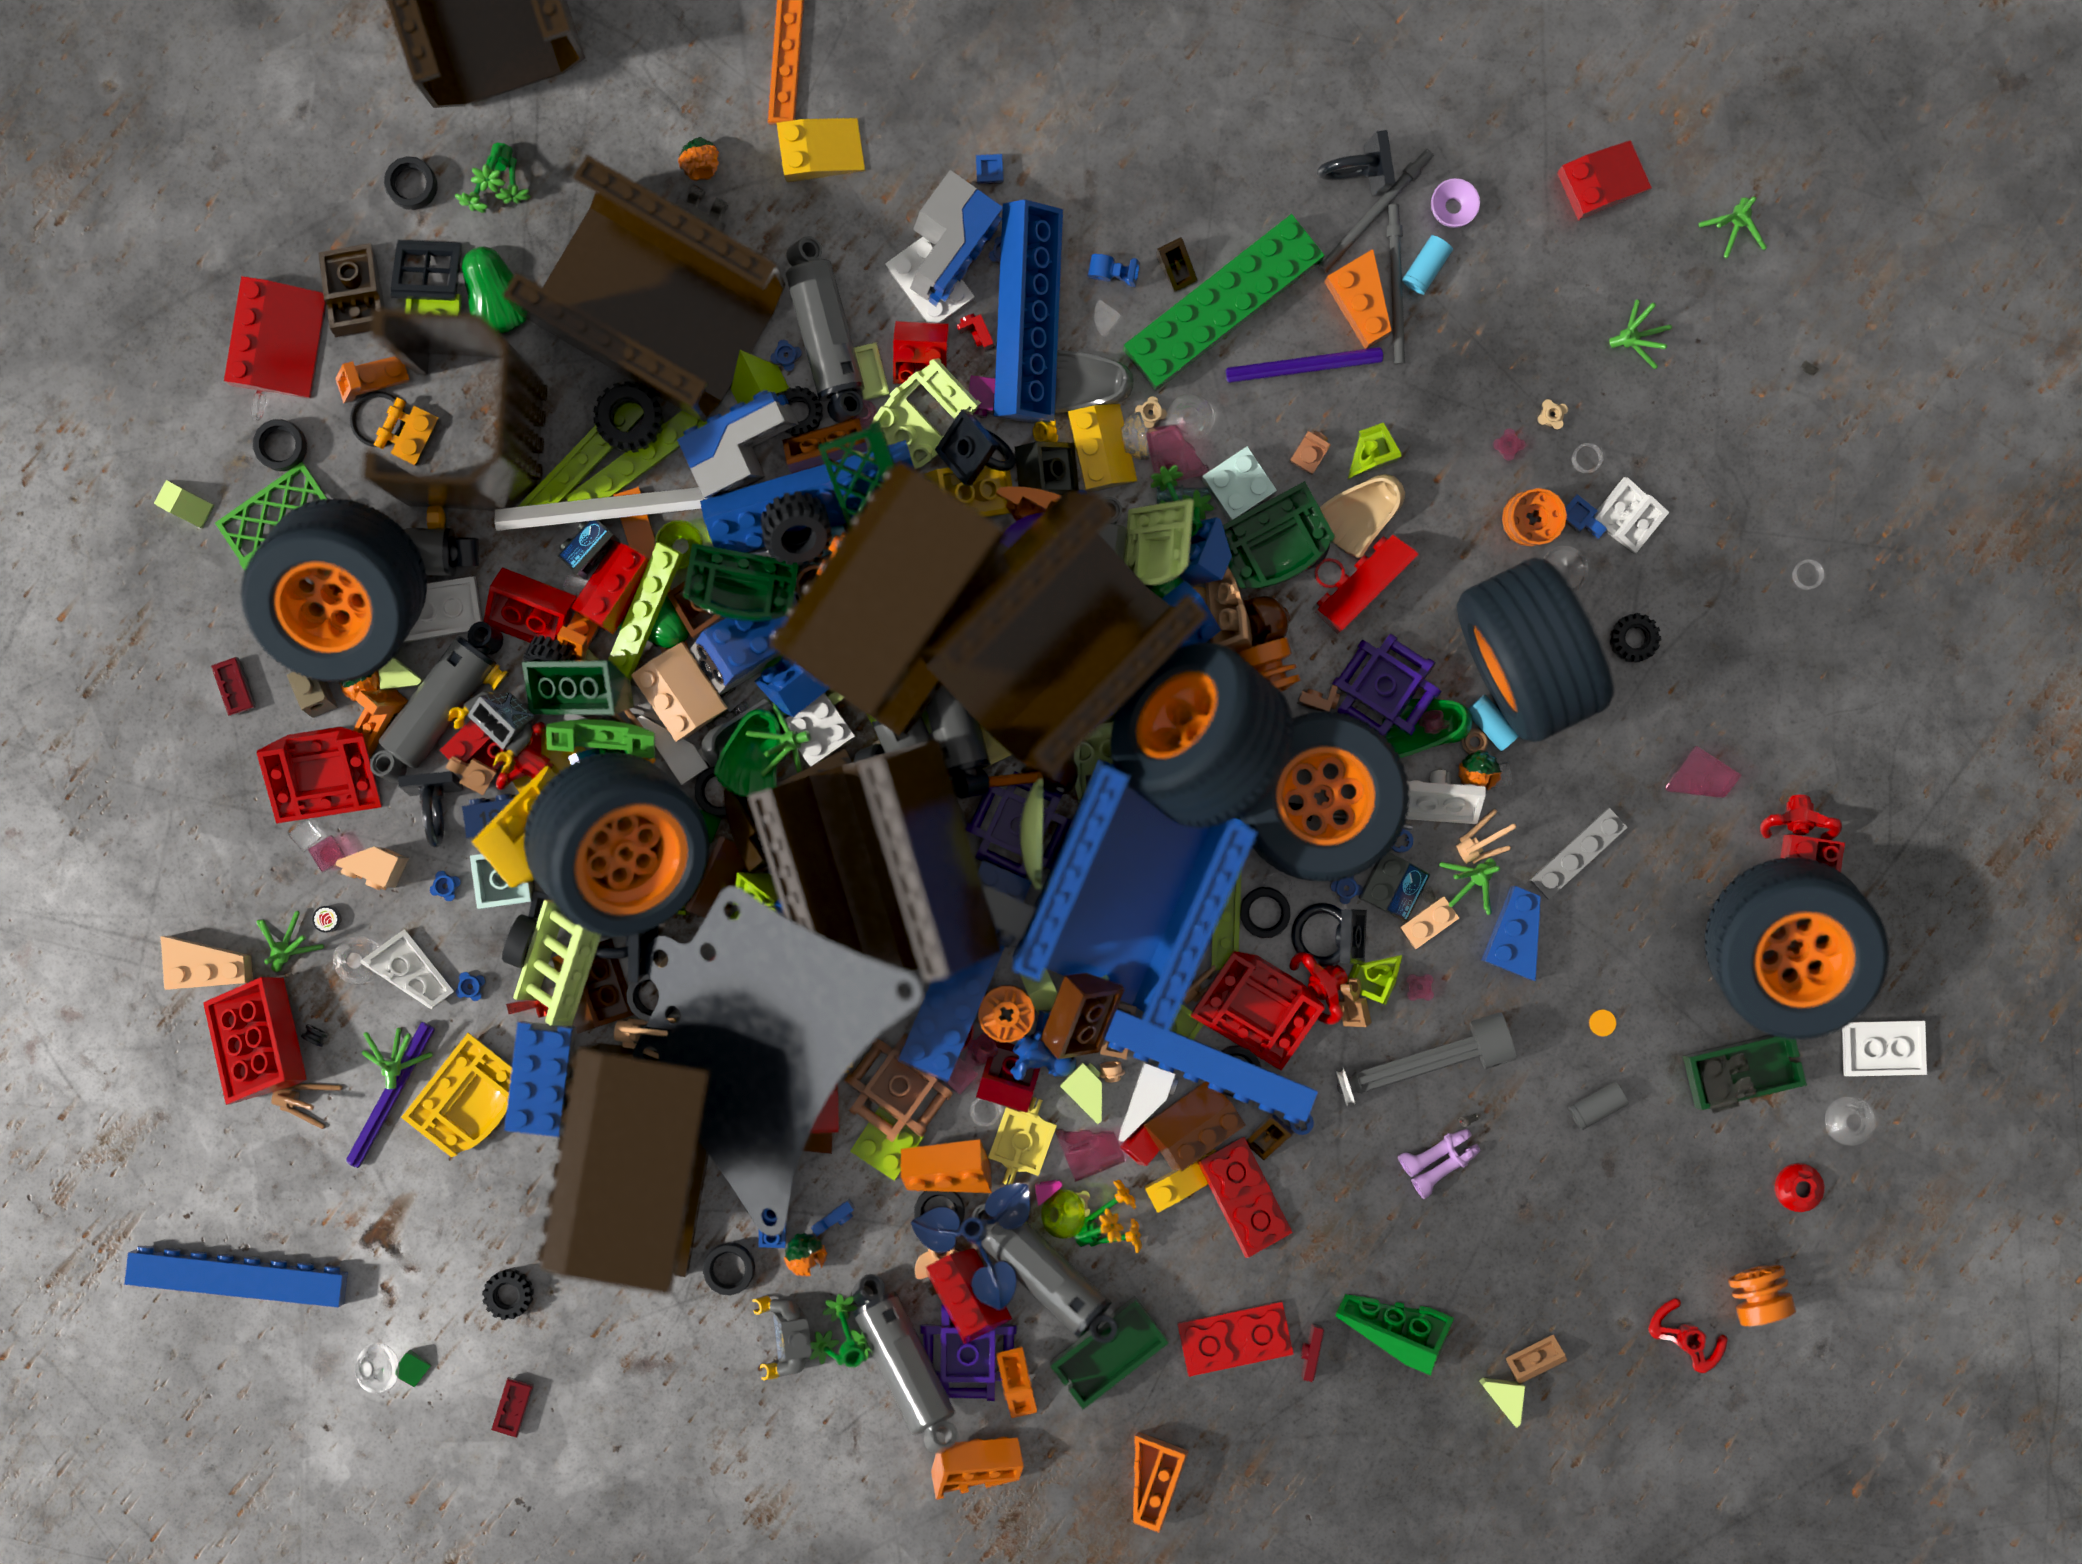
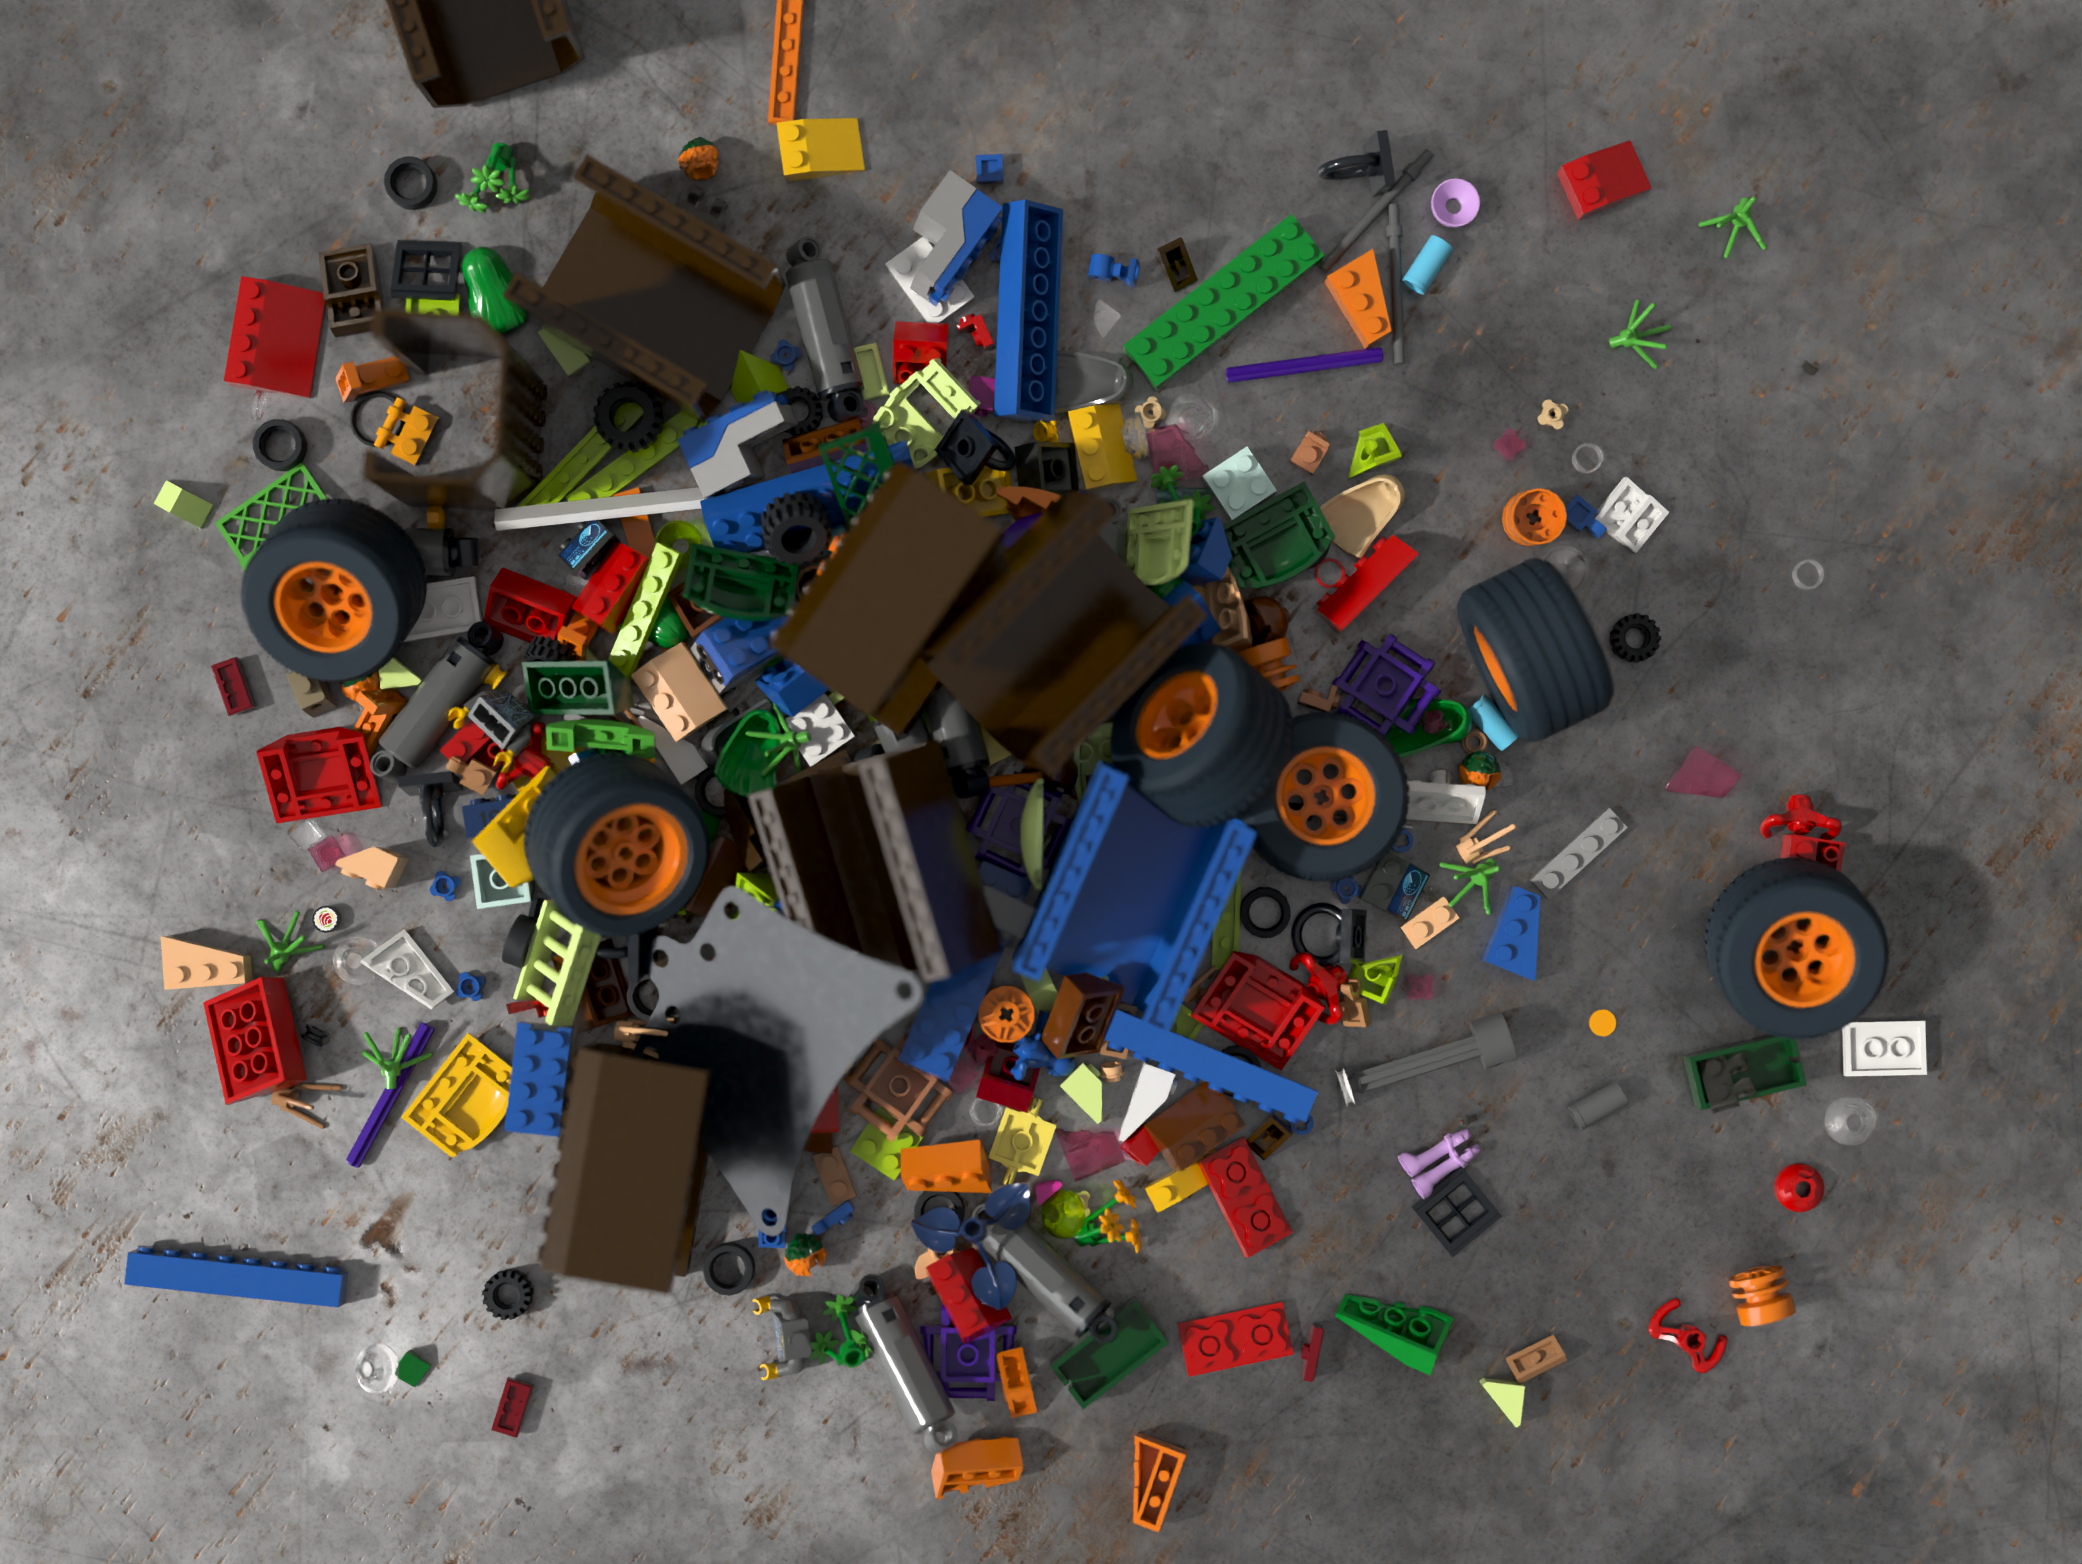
(568, 356): none -> yellowish green tile
(834, 1176): none -> medium nougat plate
(1471, 1230): none -> black piece

